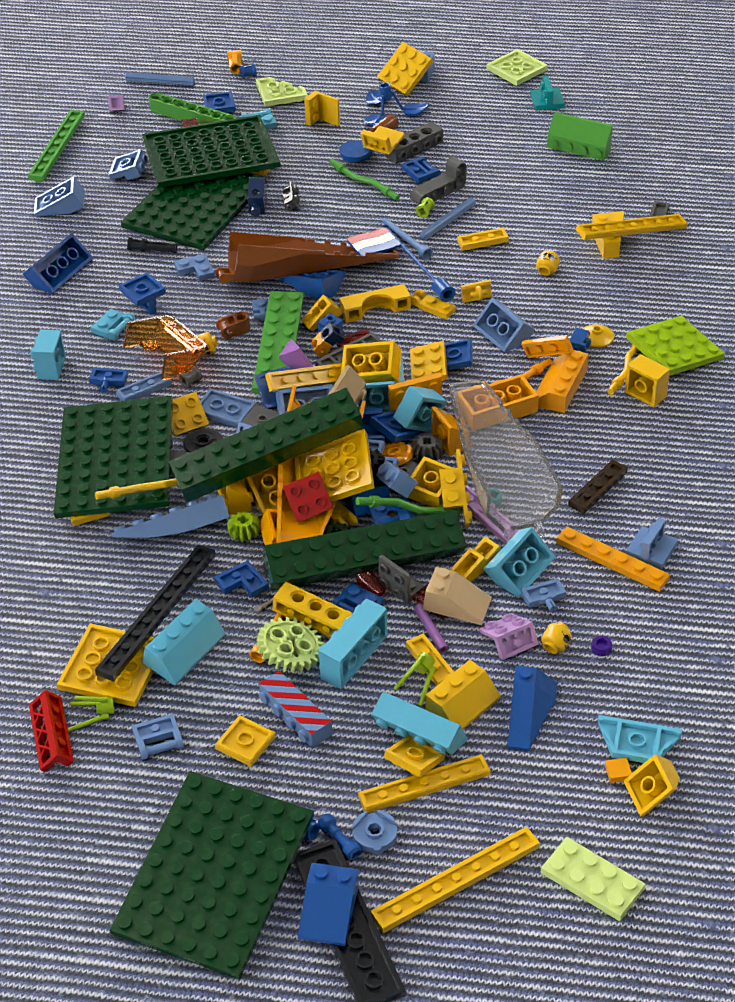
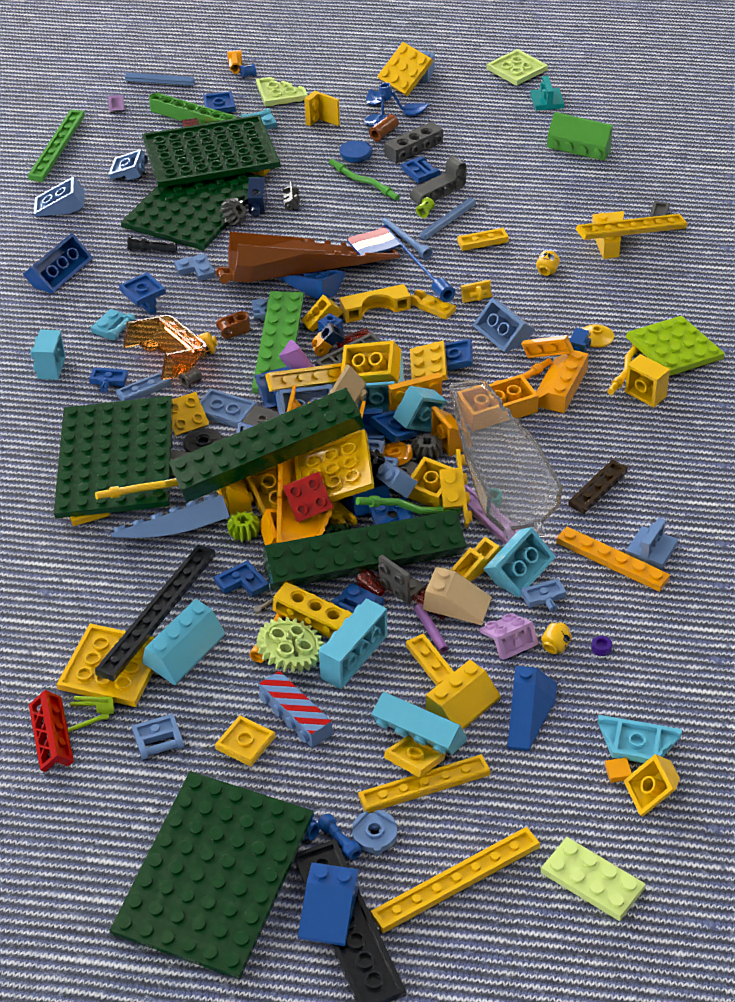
(233, 211): none -> dark grey gear
(381, 140): yellow bracket -> none
(423, 664): lime plant -> none

